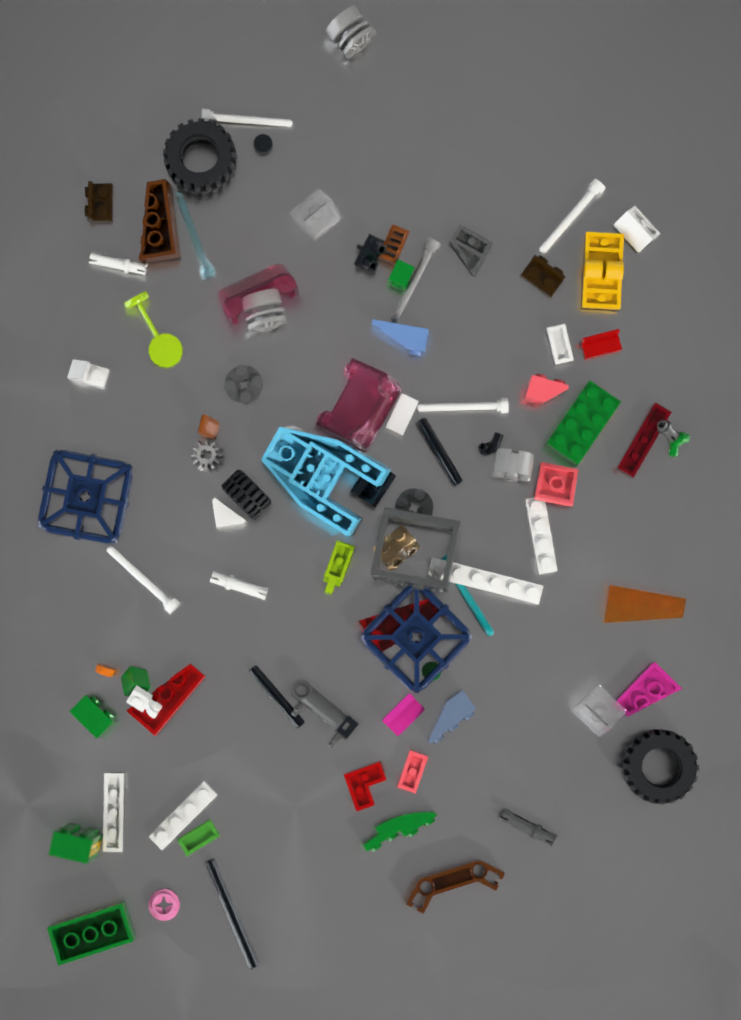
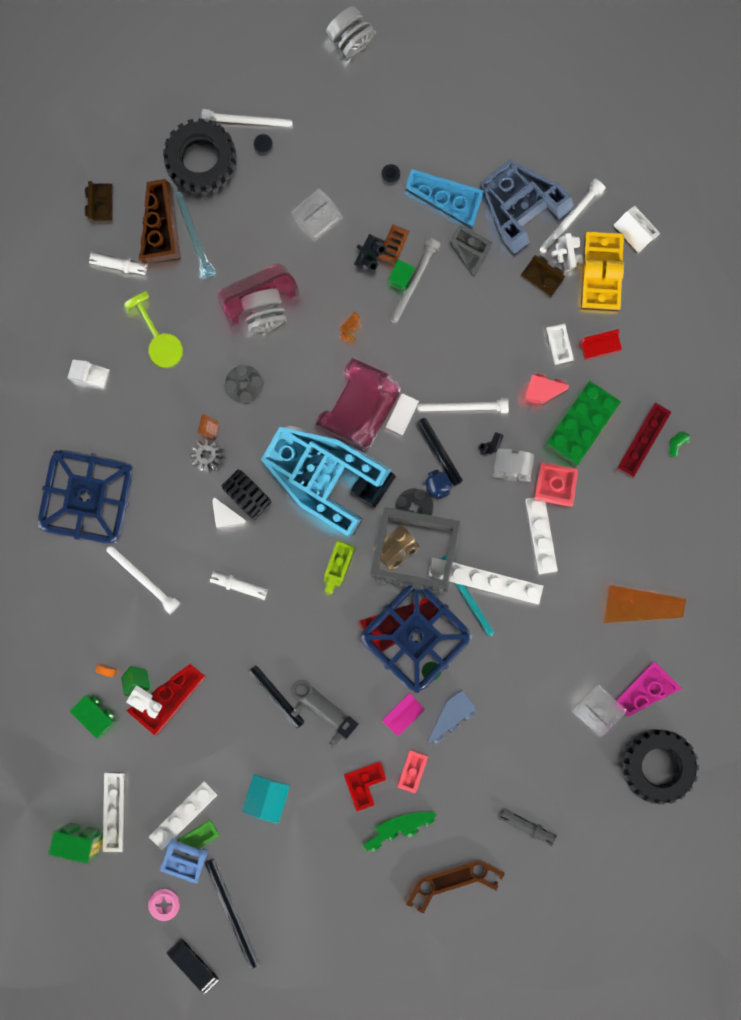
(91, 933): green brick -> none
(182, 866): none -> medium blue plate
(192, 966): none -> black beam
(265, 799): none -> teal slope
(350, 324): none -> clear orange bracket
(390, 174): none -> black tile
(407, 337): medium blue slope -> none
(438, 484): none -> dark blue head
(452, 197): none -> dark azure wing
(519, 196): none -> sand blue wedge
(565, 252): none -> white hips
(664, 427): dark grey pin -> none

